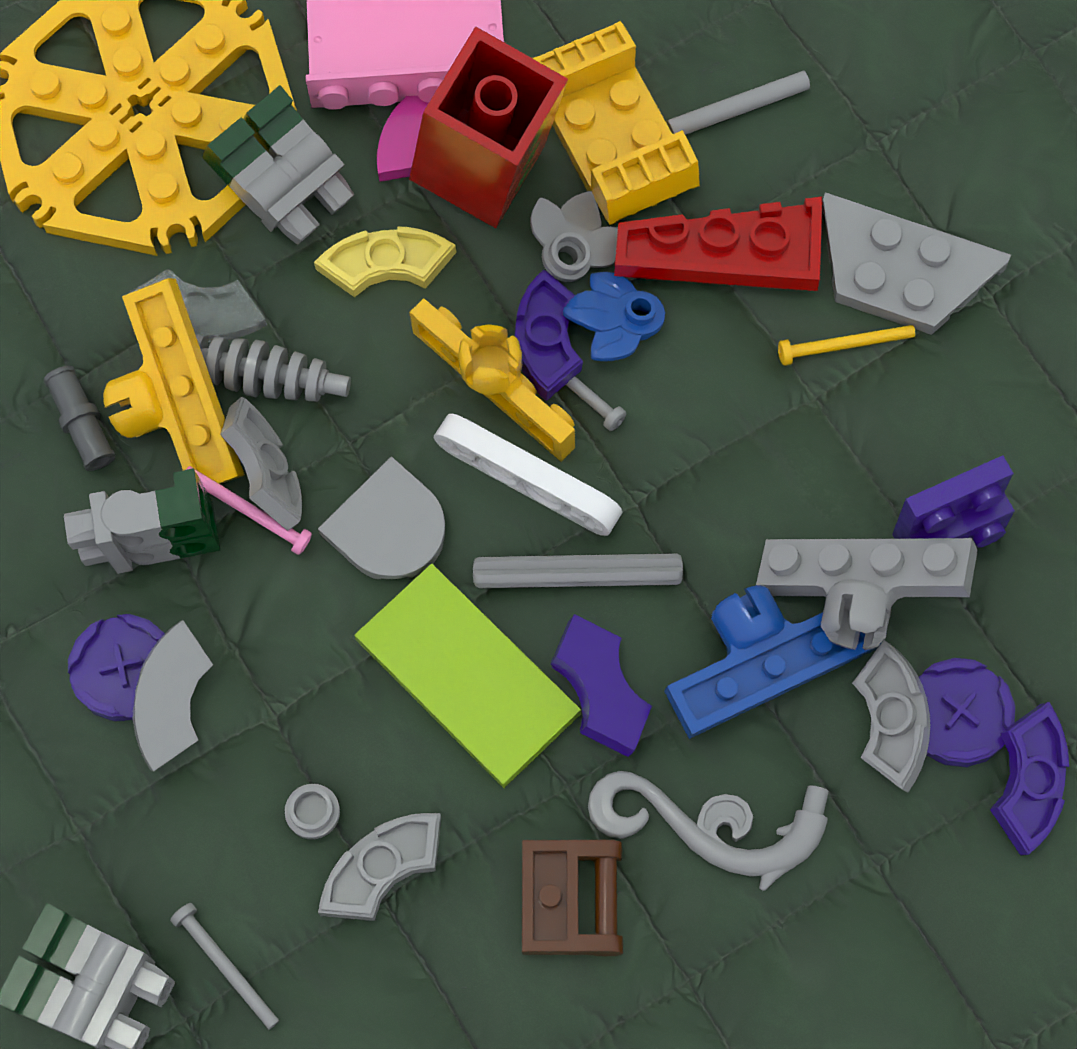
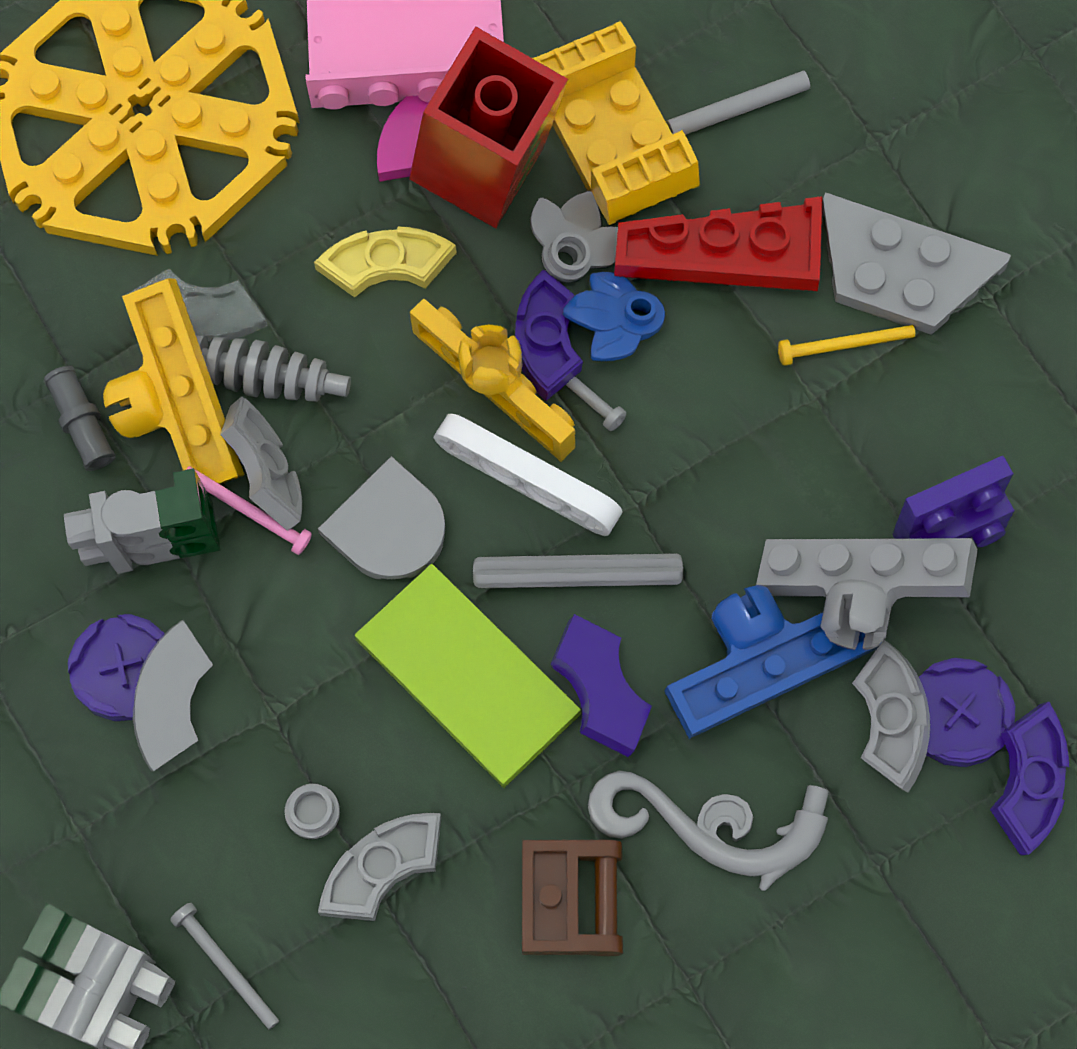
(278, 166): light grey hips -> none

